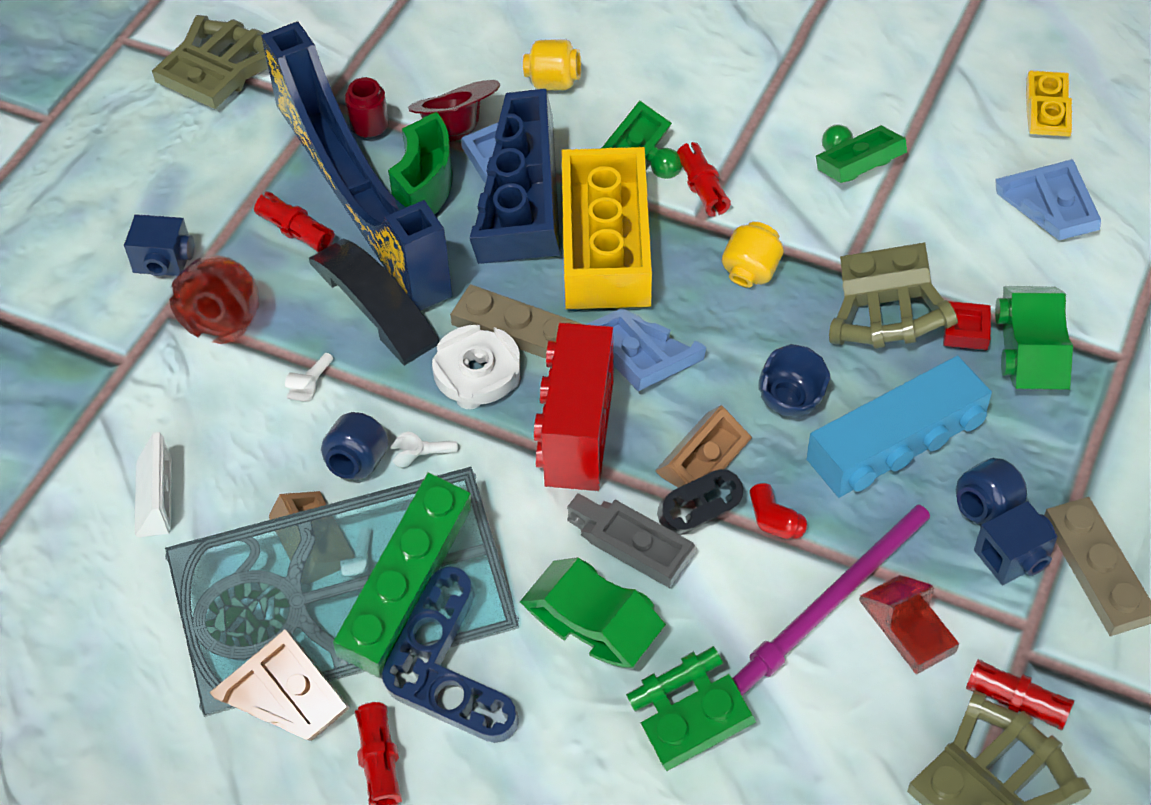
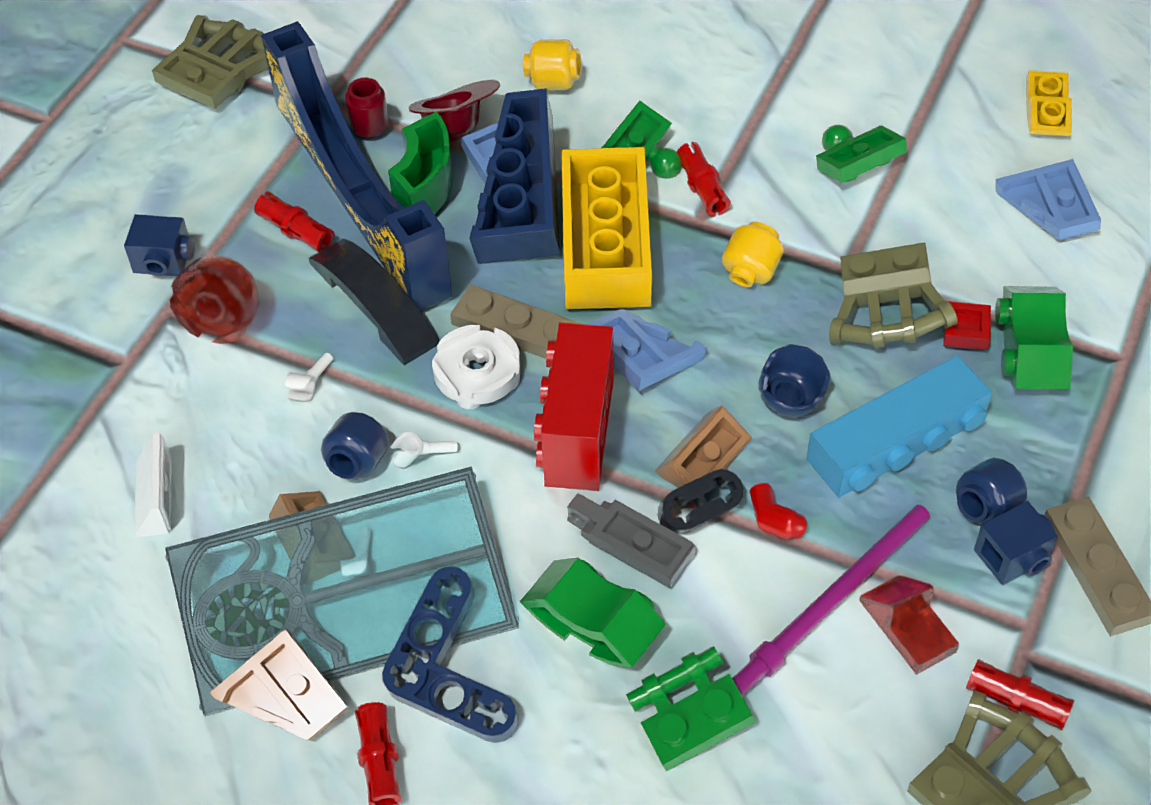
(402, 574): green brick -> none

